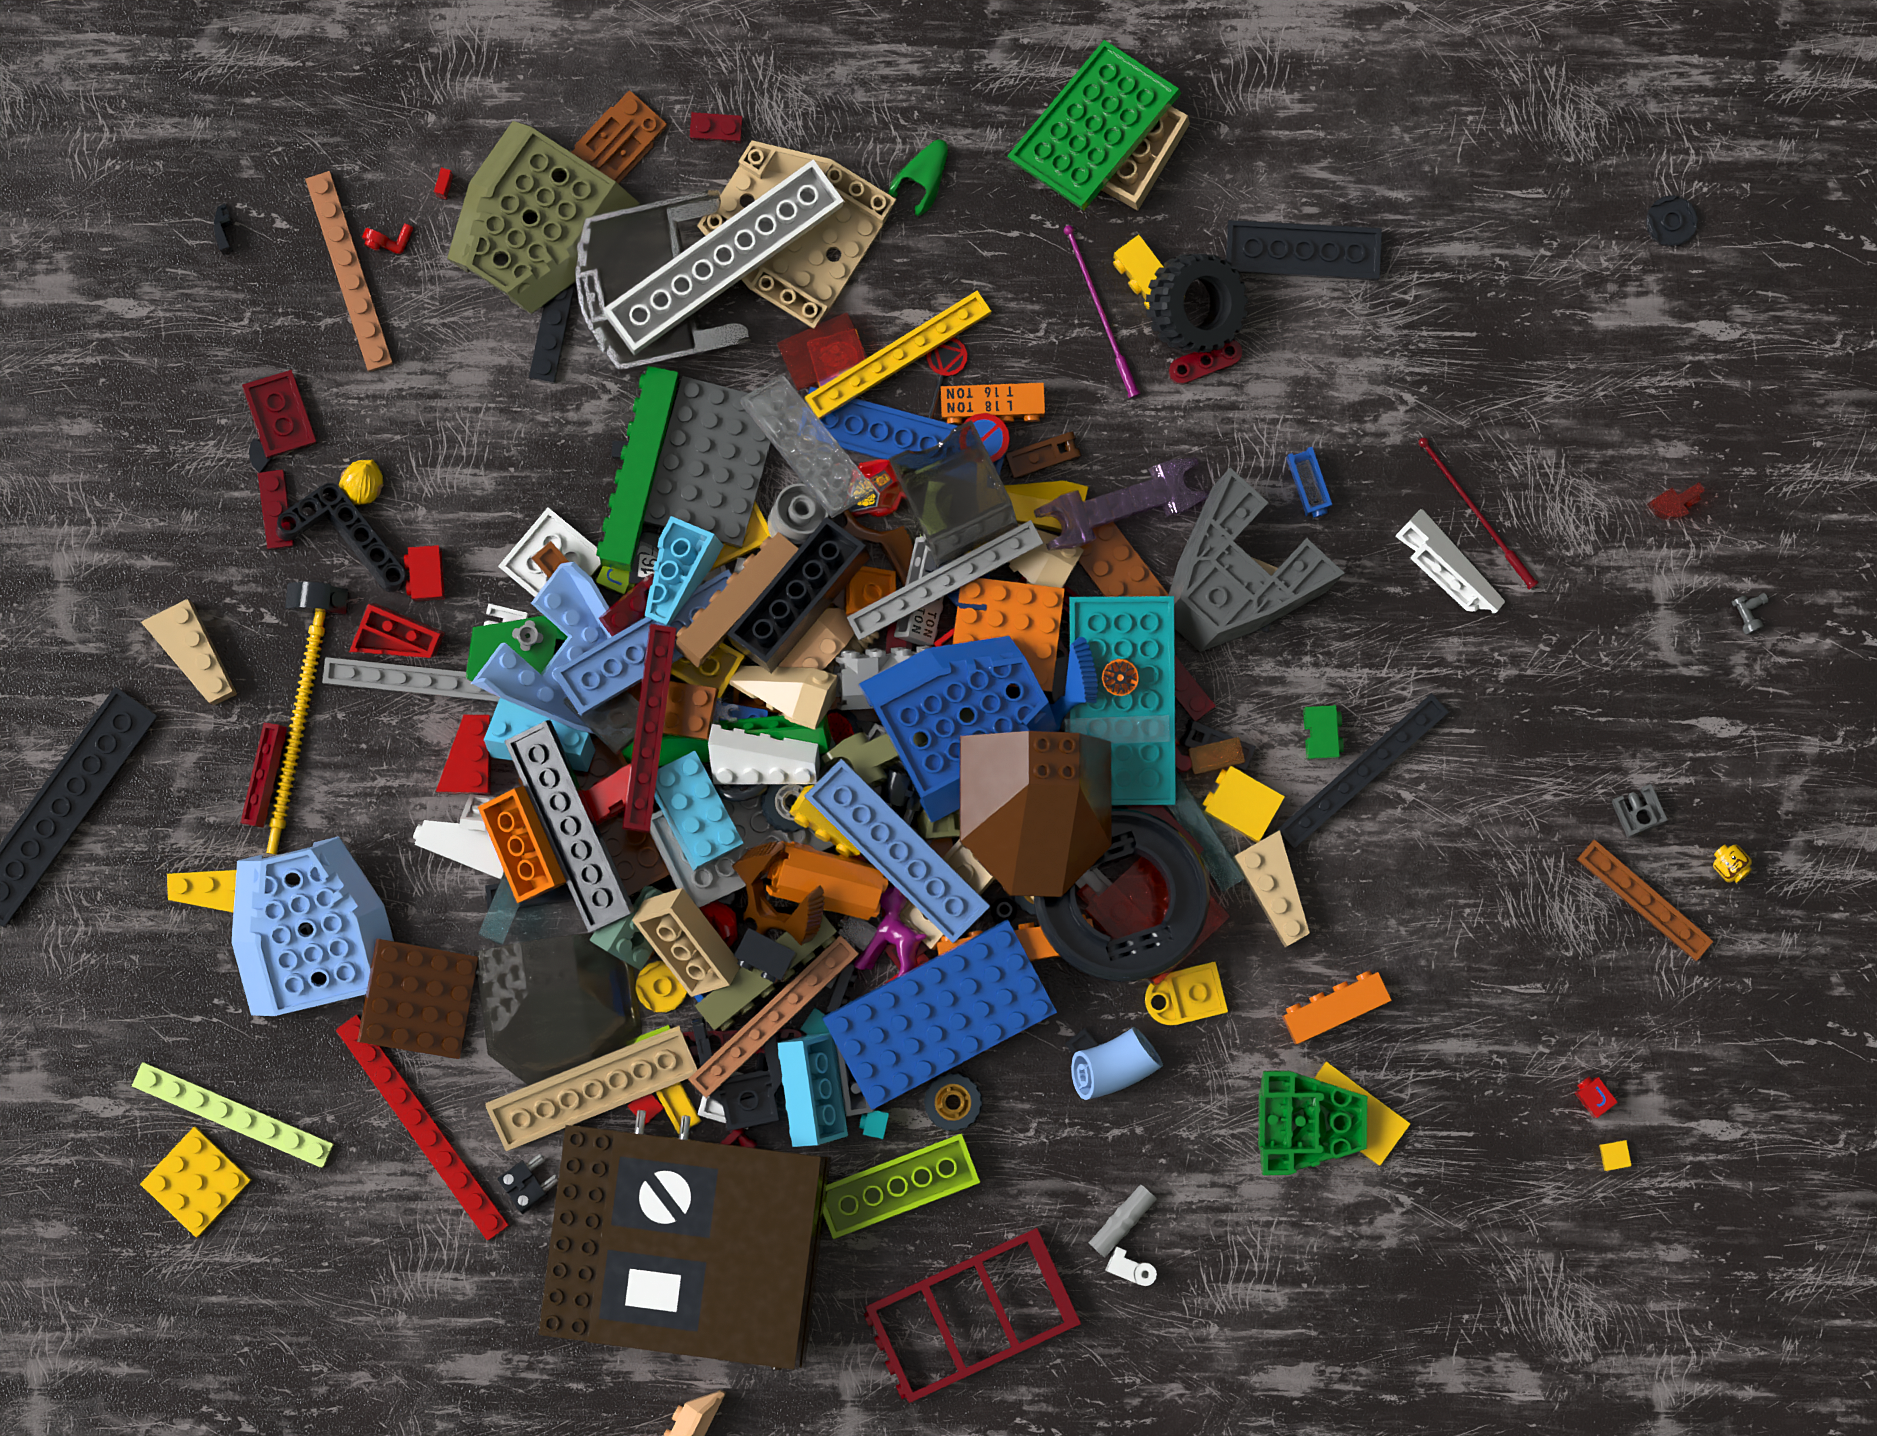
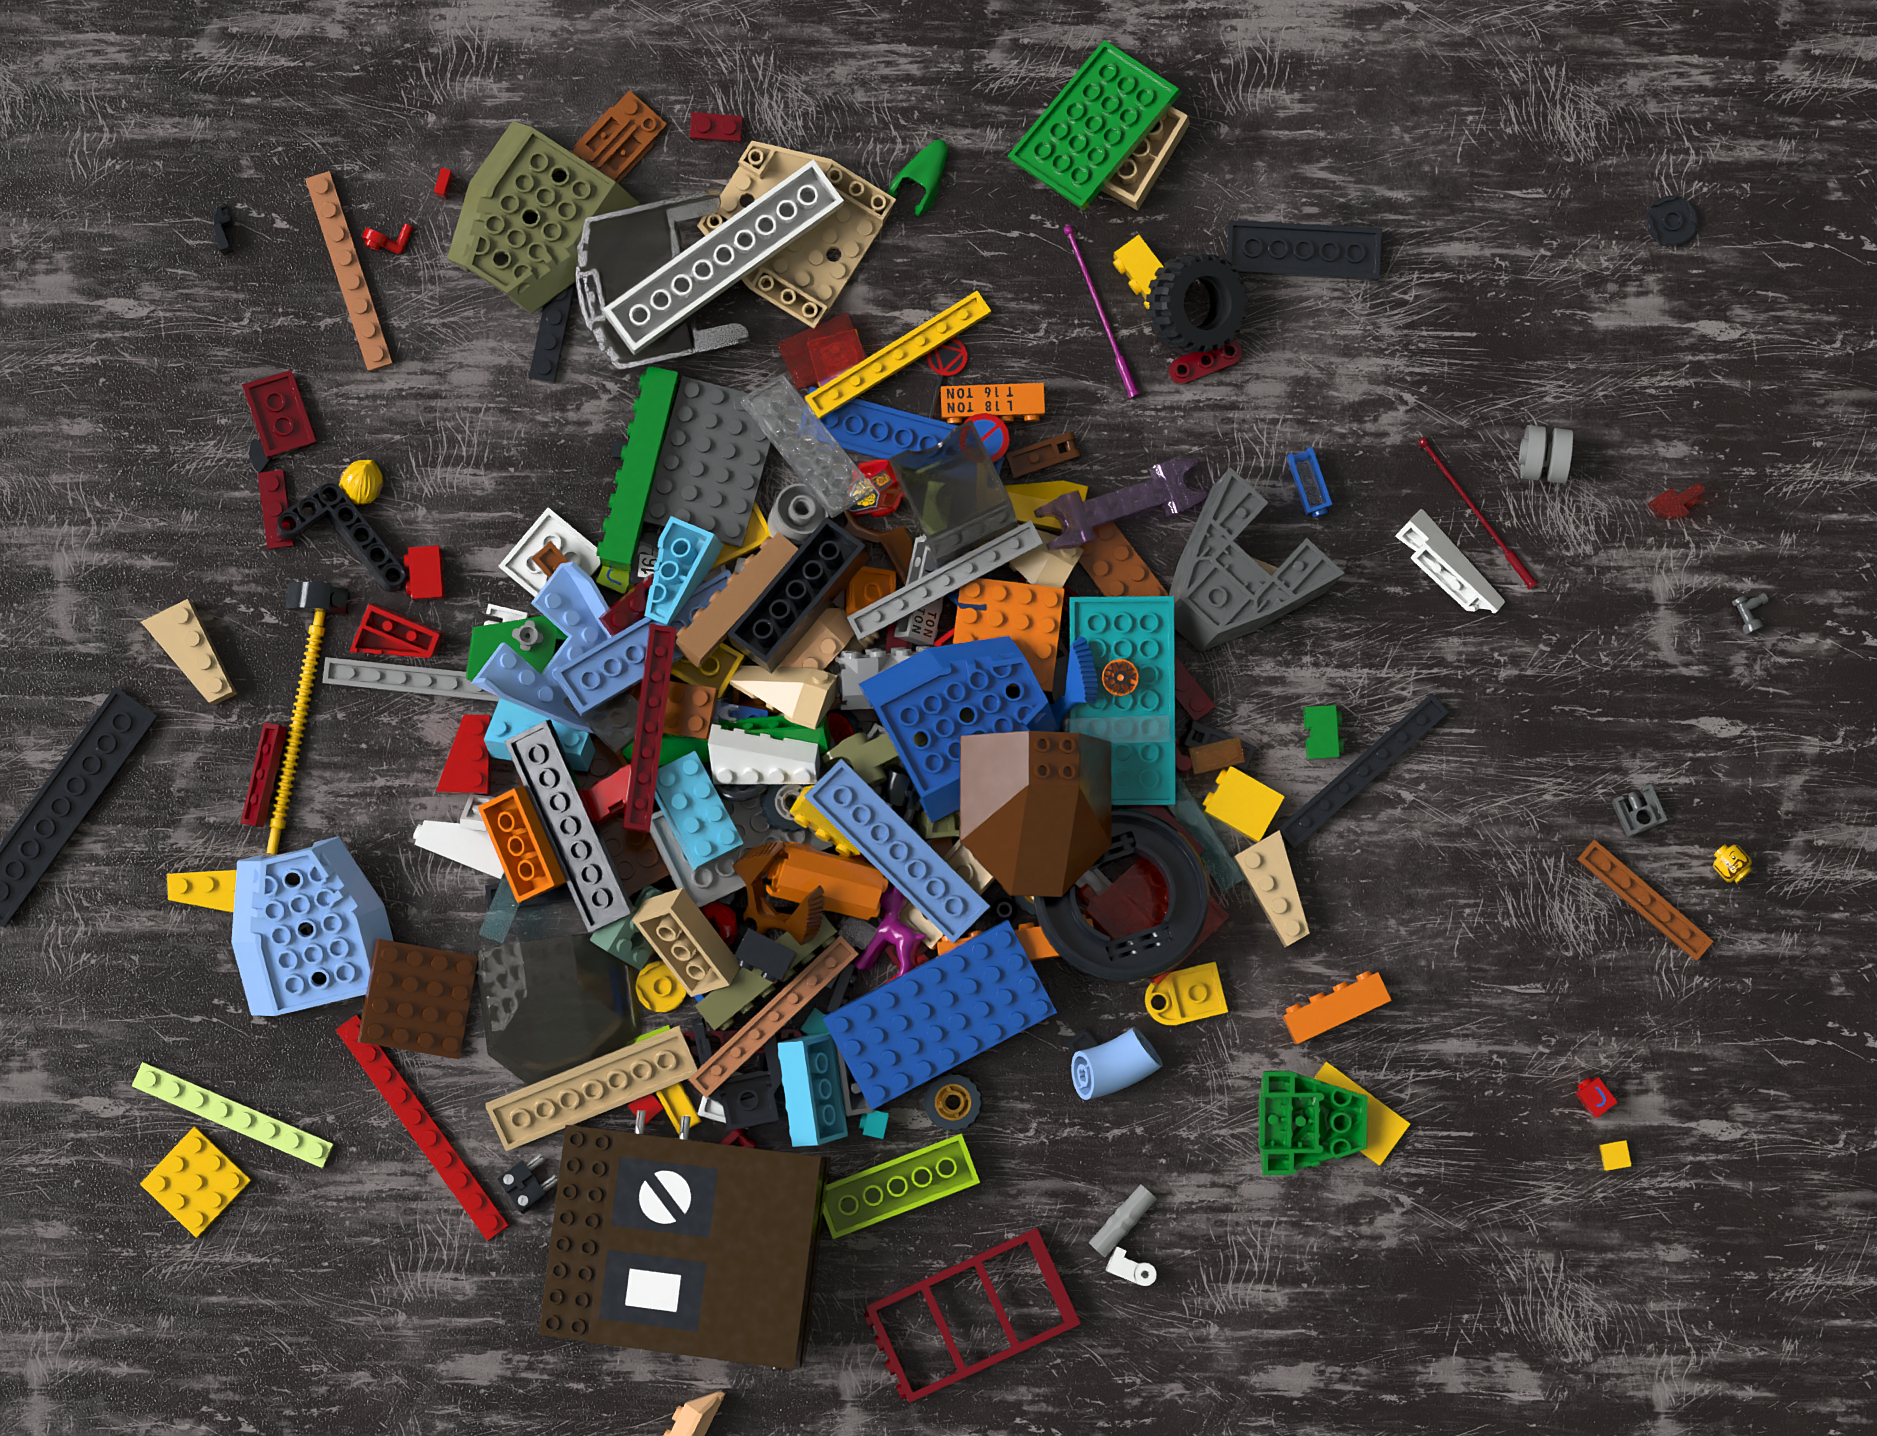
(1539, 453): none -> light grey wheel

